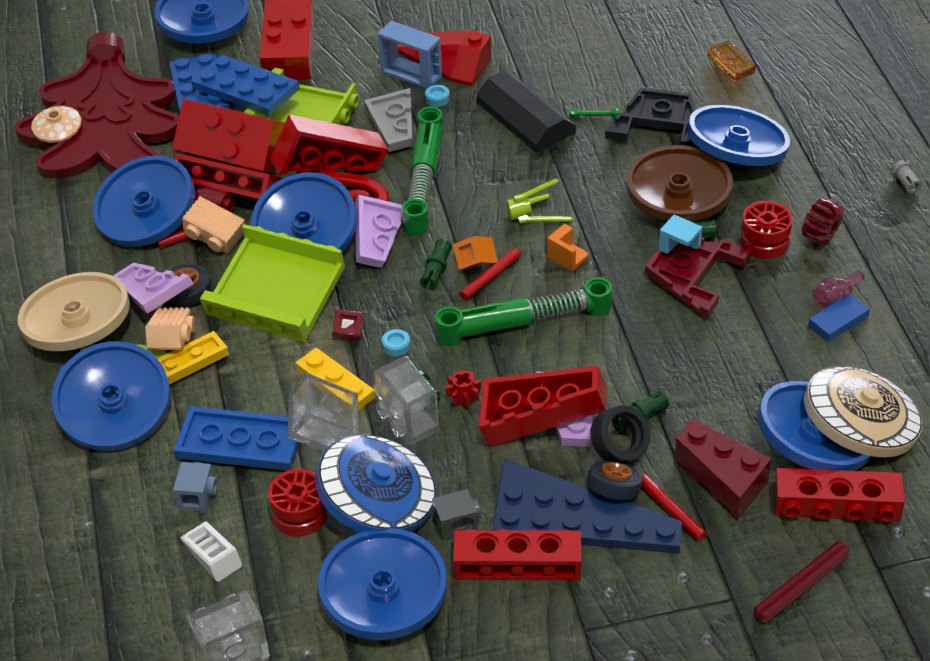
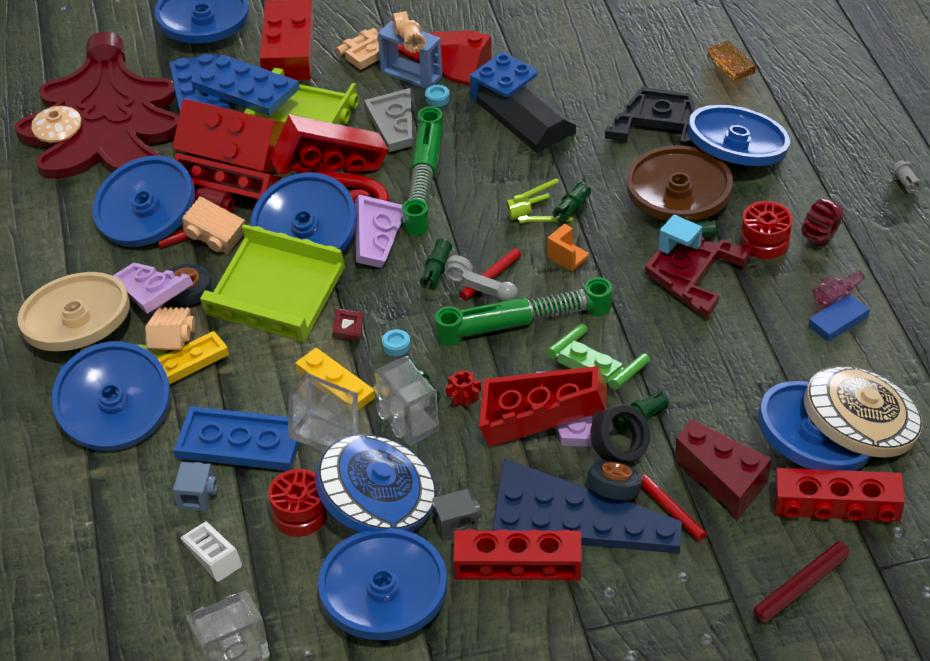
(362, 49): none -> light nougat plate
(409, 31): none -> light nougat connector
(475, 252): orange panel -> none
(502, 75): none -> blue bracket
(503, 291): none -> light grey piece
(571, 202): none -> dark green pin
(574, 113): green hinge -> none
(579, 356): none -> bright green plate

